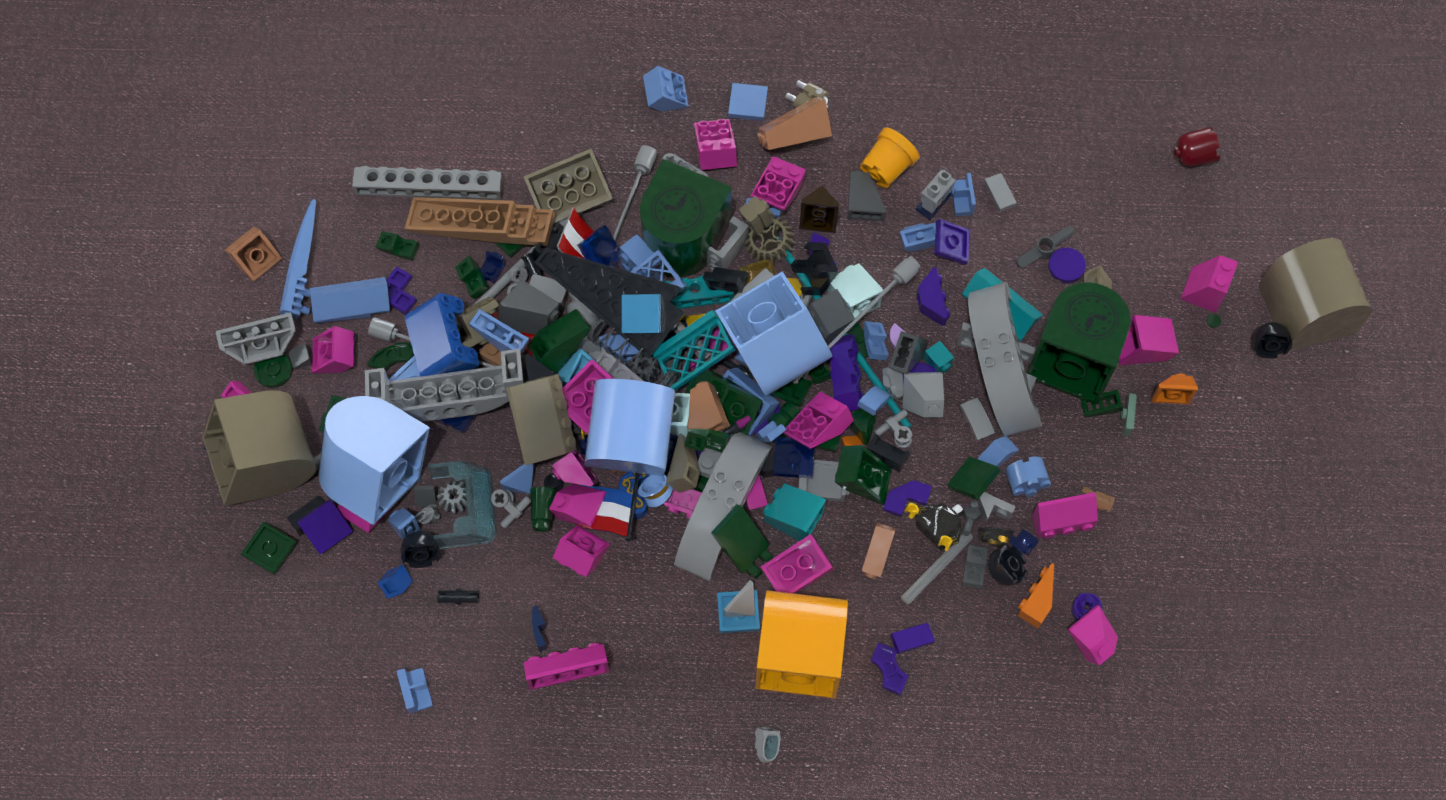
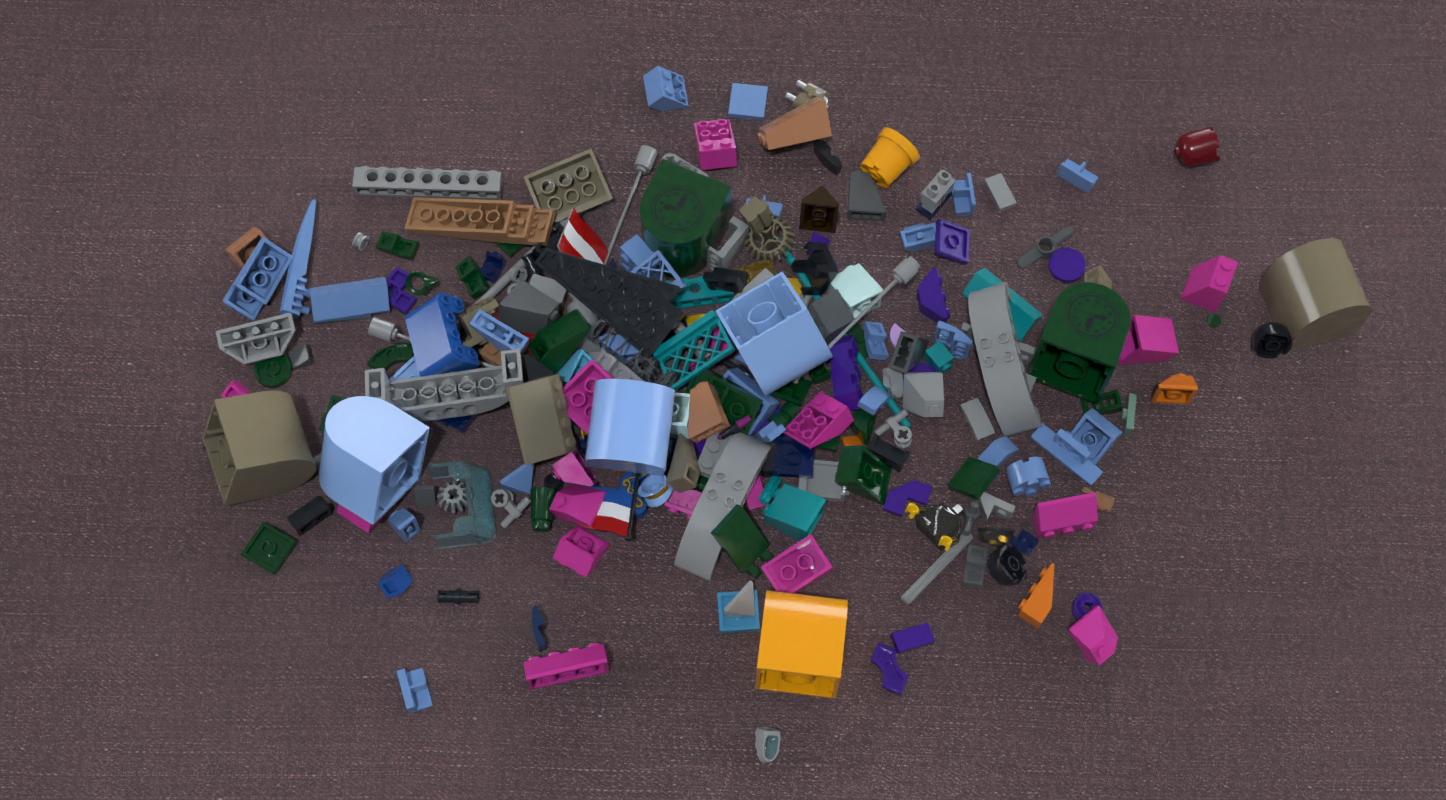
(257, 279): none -> medium blue slope
(324, 526): dark purple tile -> none
(333, 351): dark pink slope -> none
(360, 241): none -> light grey bush
(420, 549): black cylinder -> none
(428, 514): light grey piece -> none
(429, 282): none -> dark green piece
(600, 247): clear blue tile -> none
(641, 313): dark azure tile -> none
(705, 438): dark green slope -> none
(769, 490): none -> teal axle
(779, 183): dark pink slope -> none
(831, 162): none -> black slope
(878, 550): nougat slope -> none
(954, 339): none -> medium blue slope
(1068, 452): none -> medium blue bracket
(1077, 175): none -> medium blue panel
(1096, 434): none -> medium blue slope

